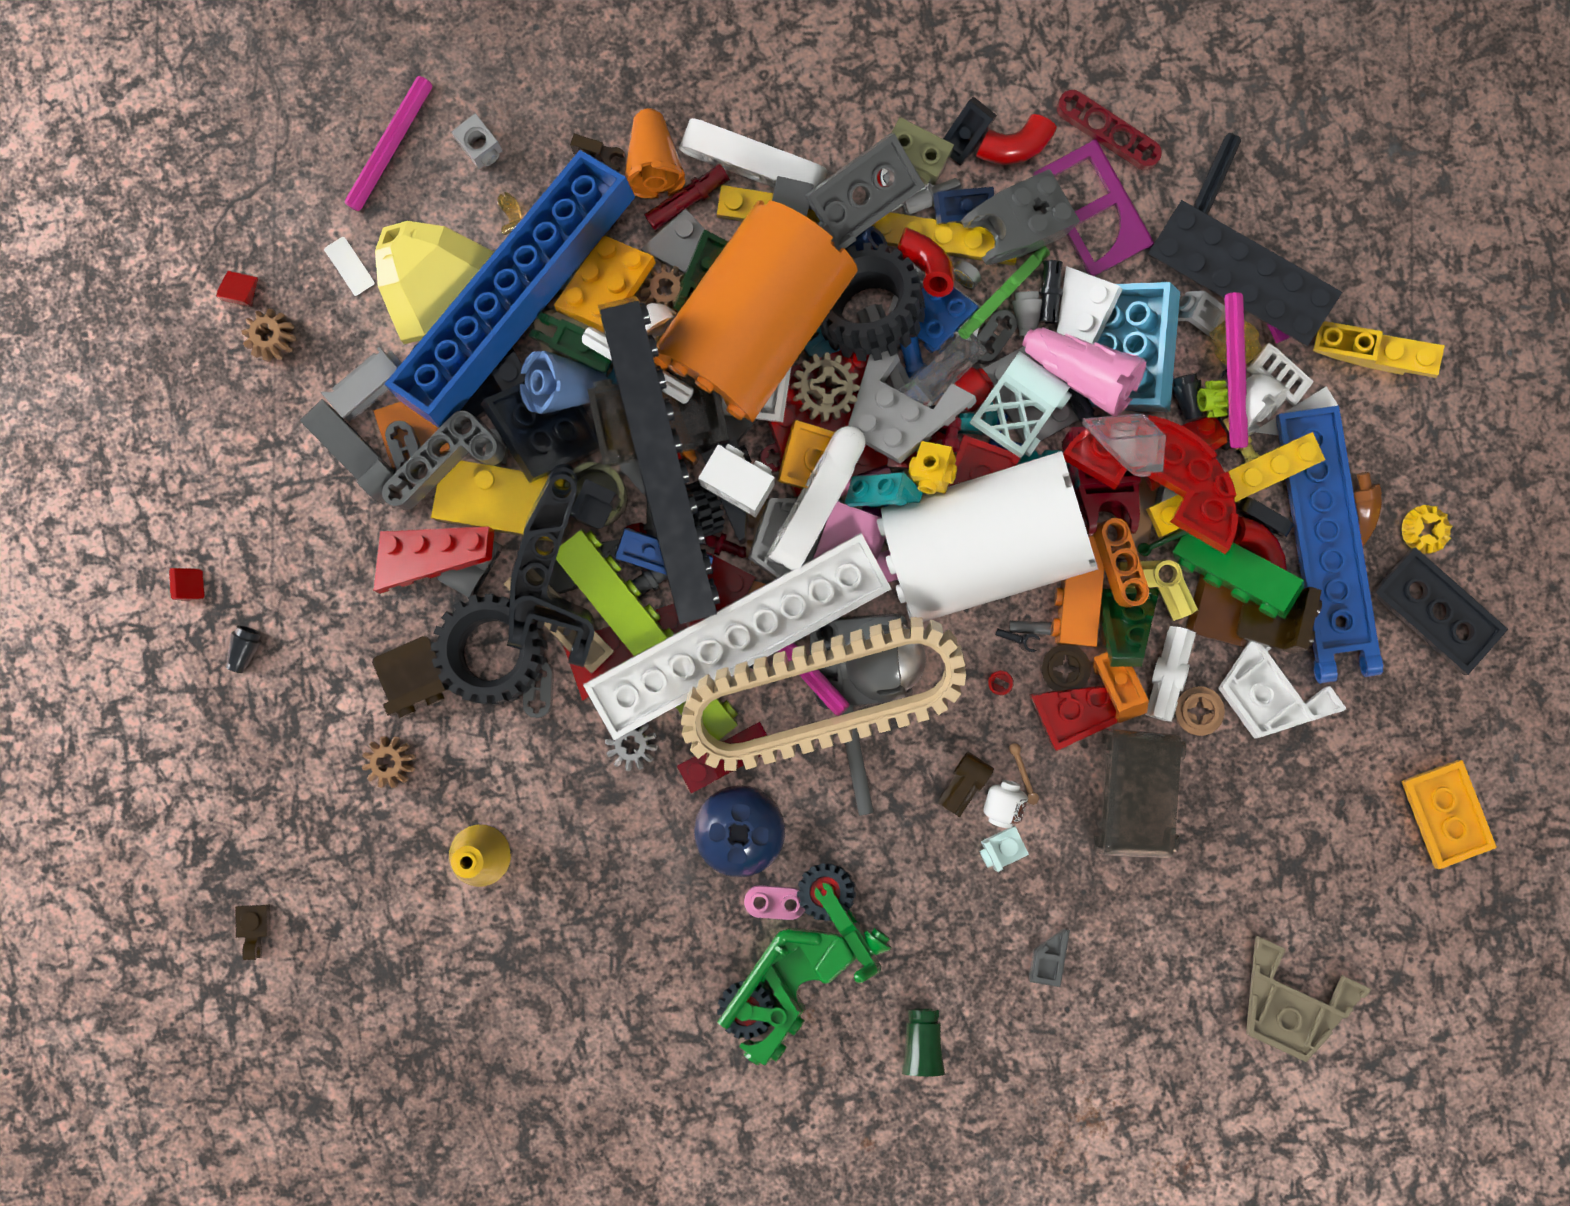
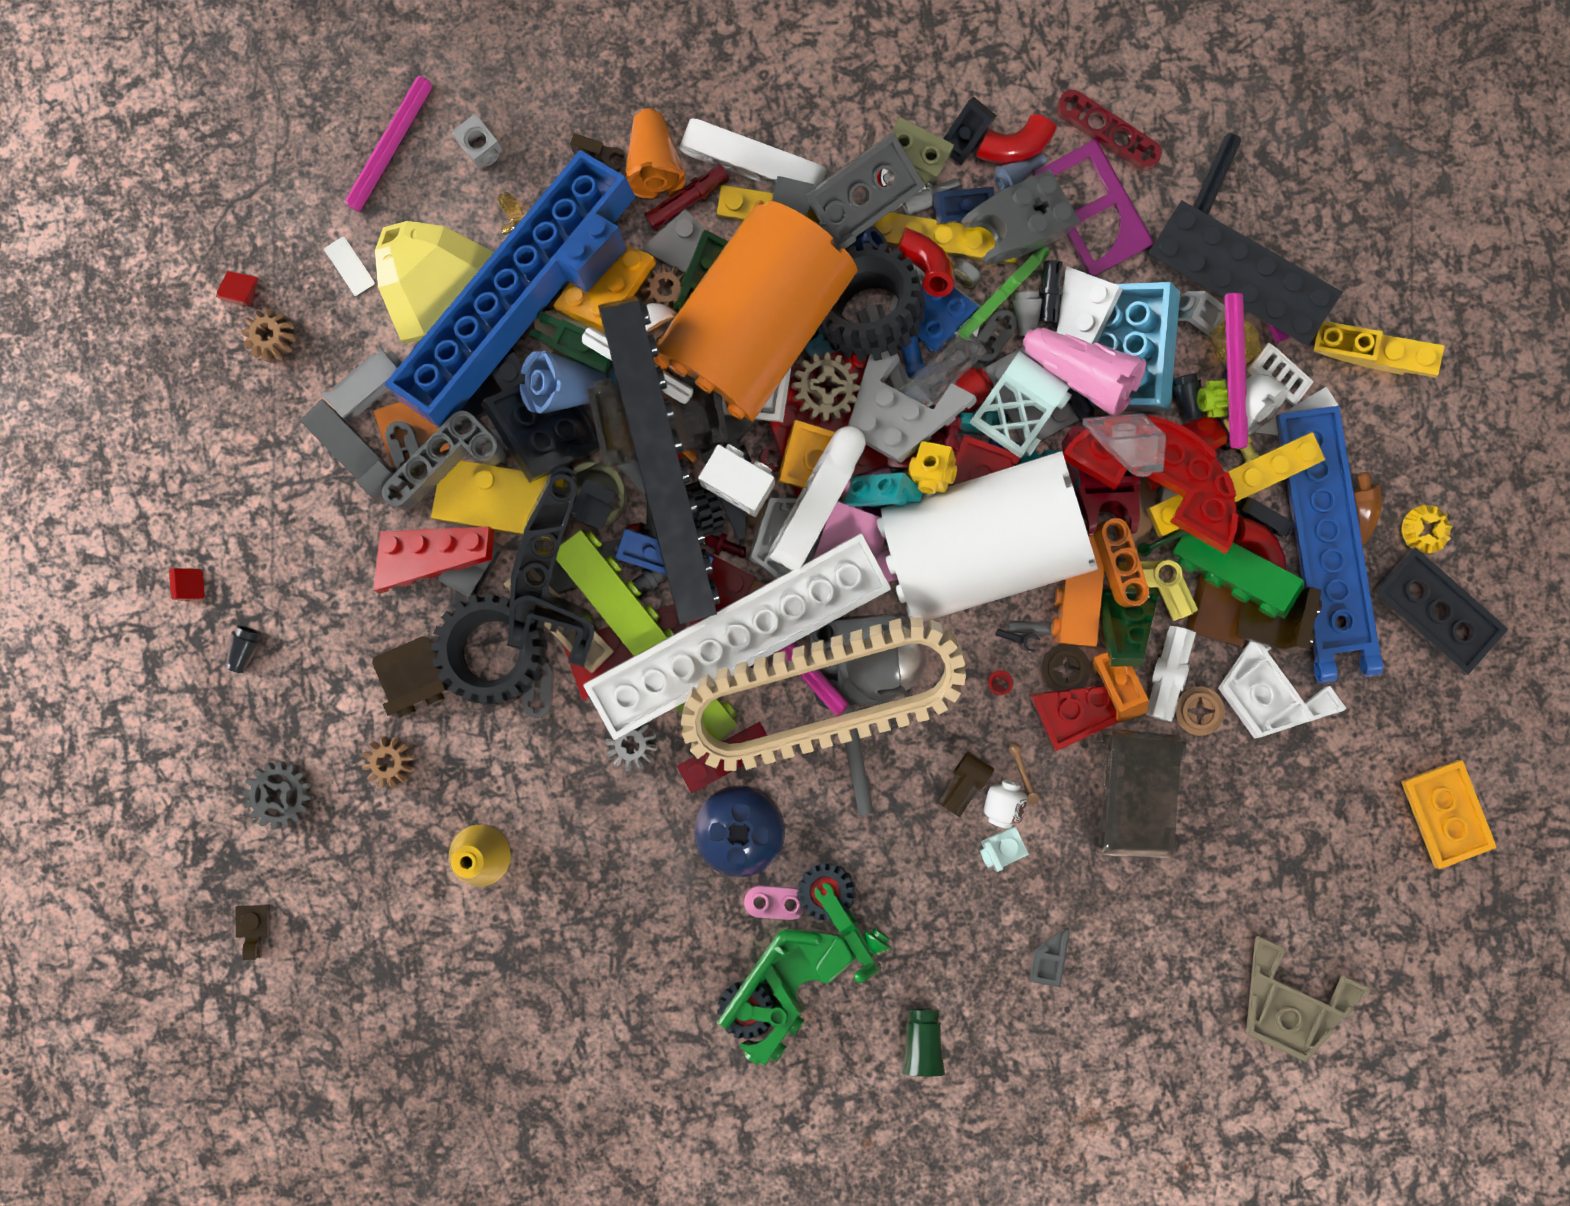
(287, 803): none -> dark grey gear
(591, 252): none -> blue brick
(1013, 173): none -> sand blue cone

